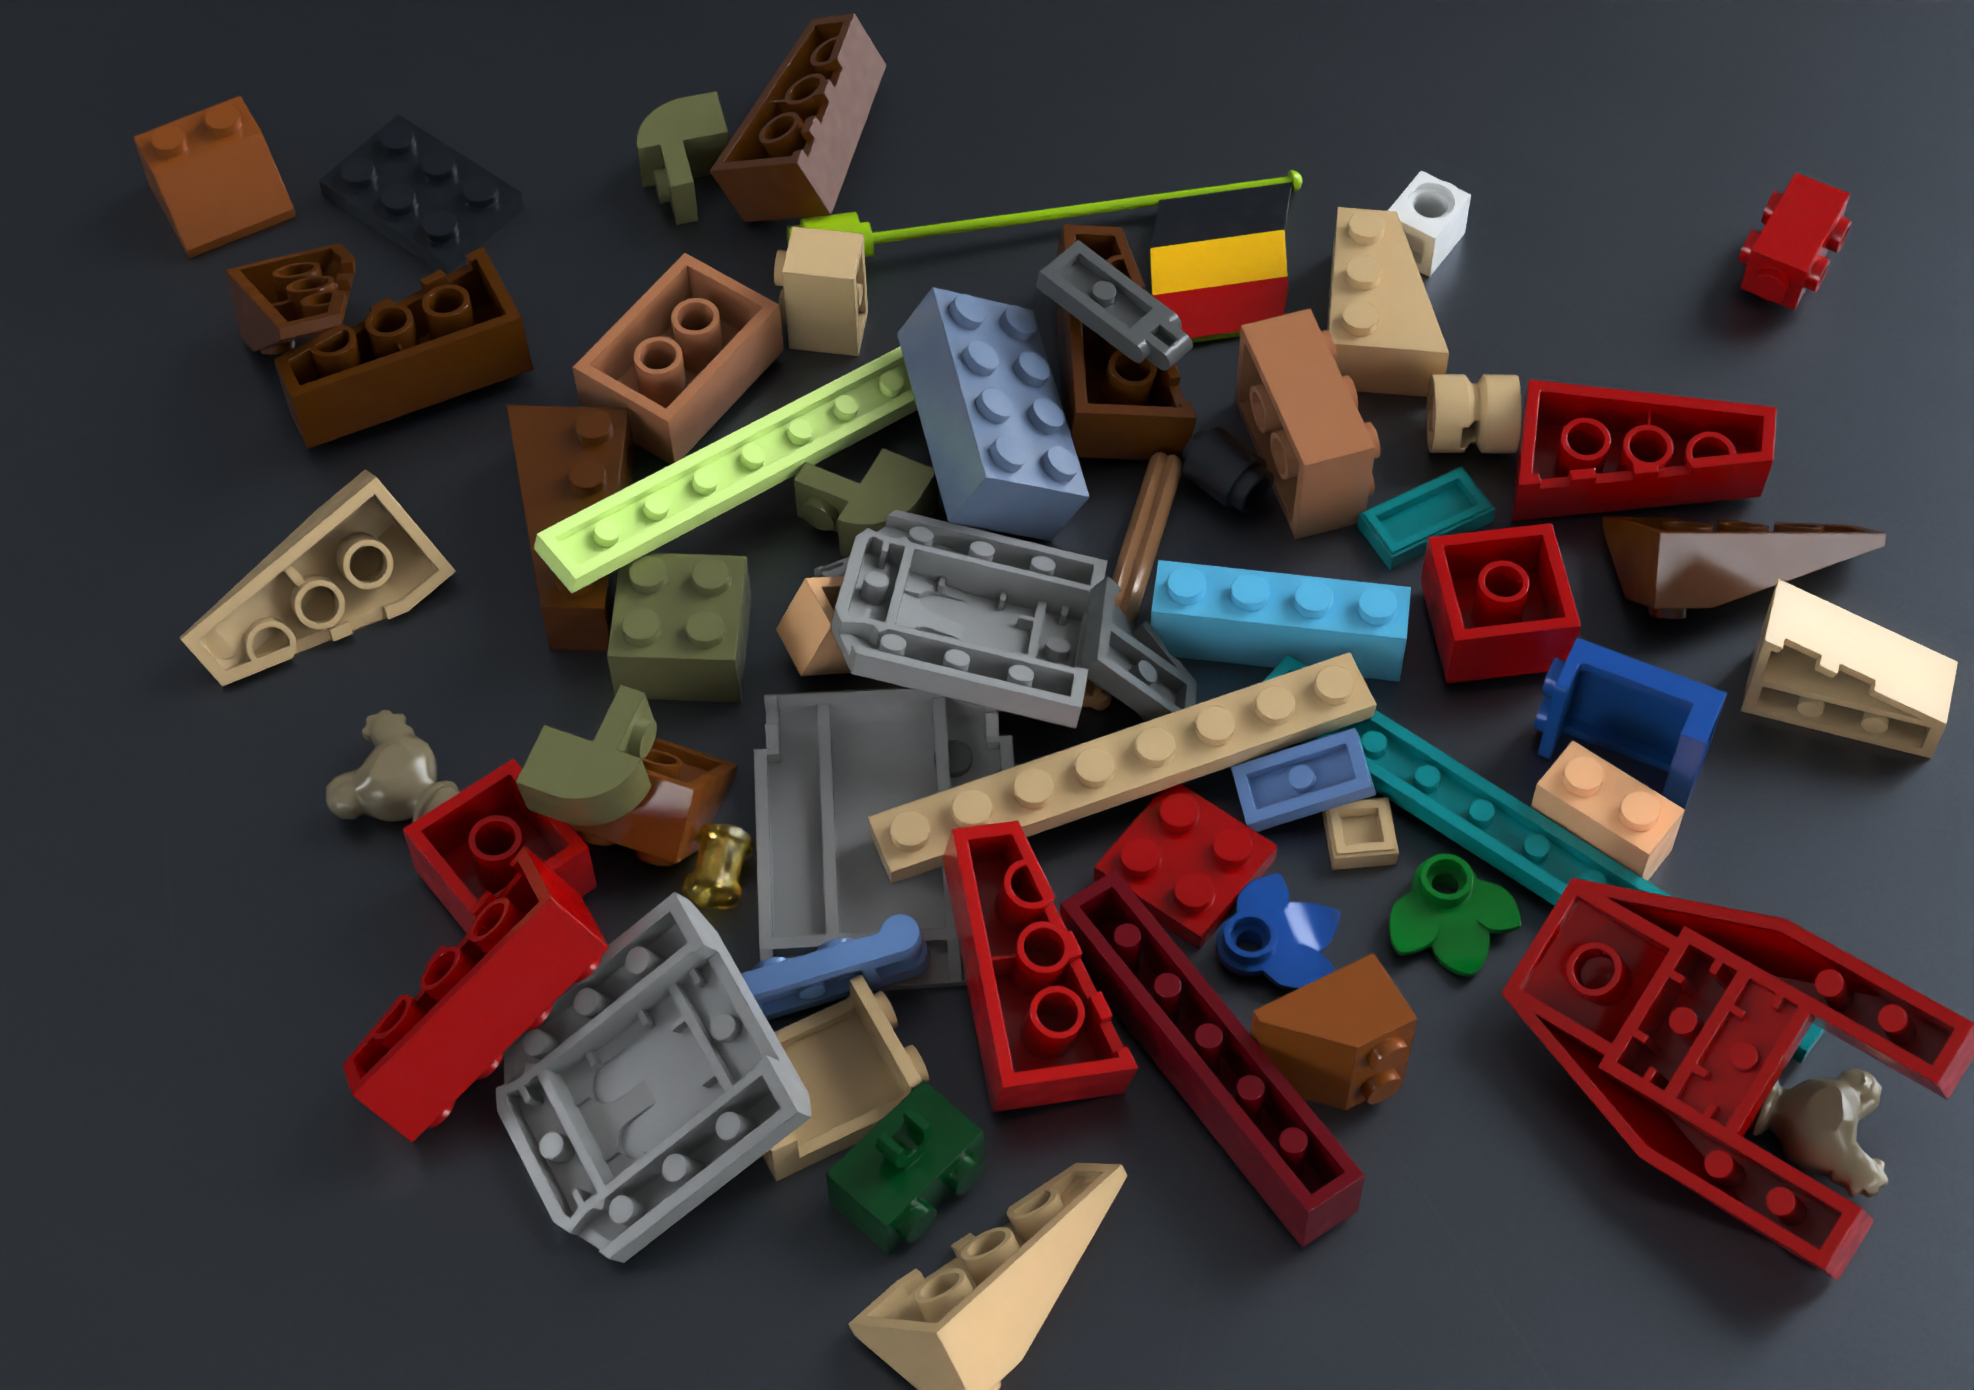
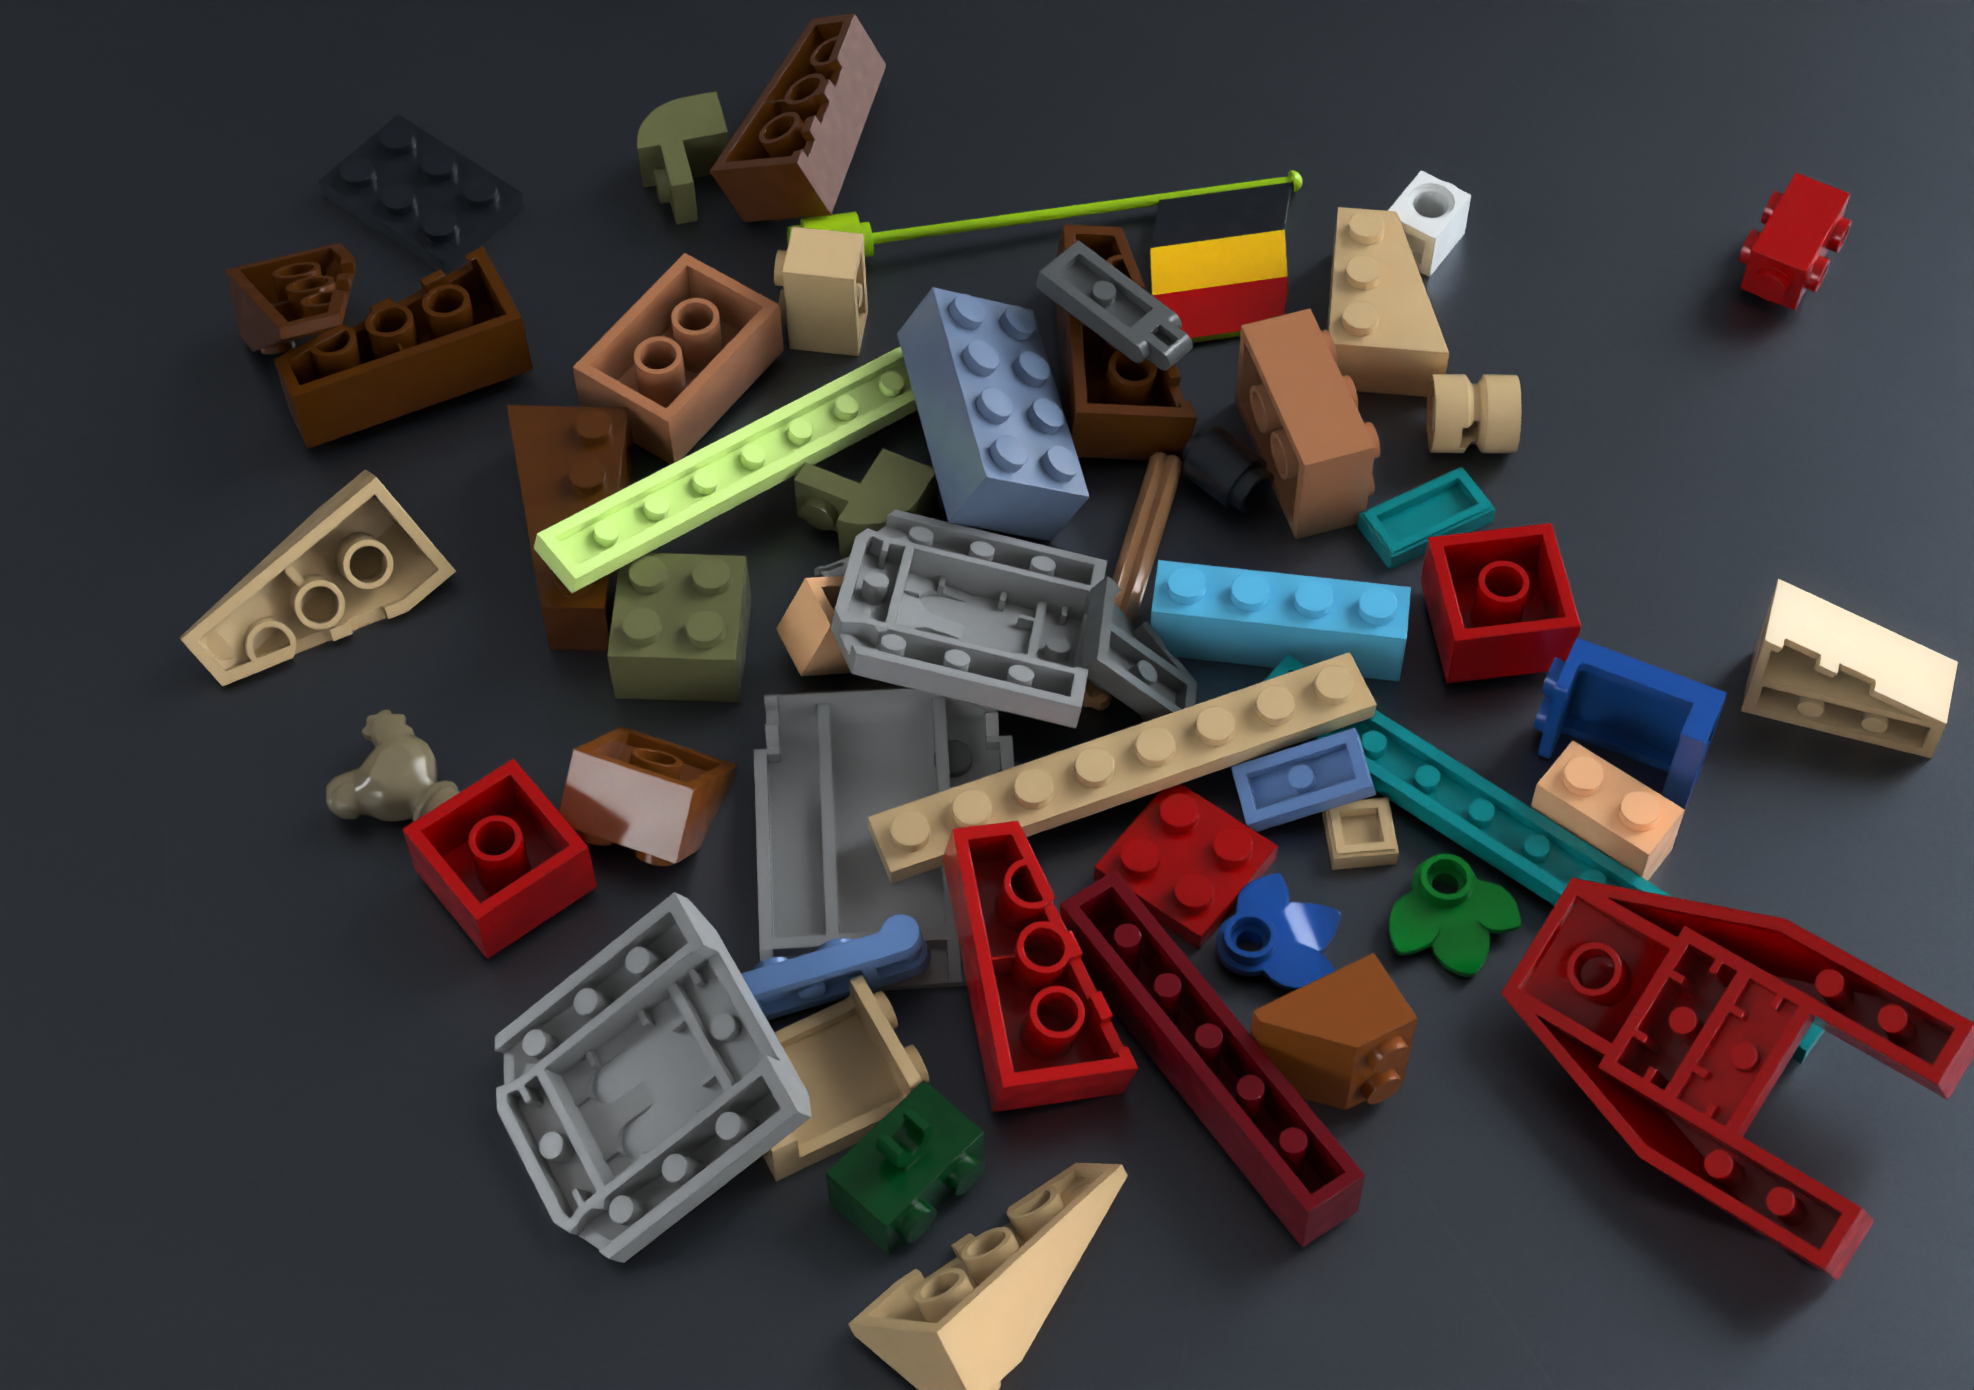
(214, 176): dark orange slope -> none
(476, 999): red wedge -> none
(593, 779): olive brick -> none
(718, 866): clear yellow bush -> none
(1635, 450): red wedge -> none
(1691, 566): reddish brown wedge -> none
(1819, 1128): dark tan animal -> none

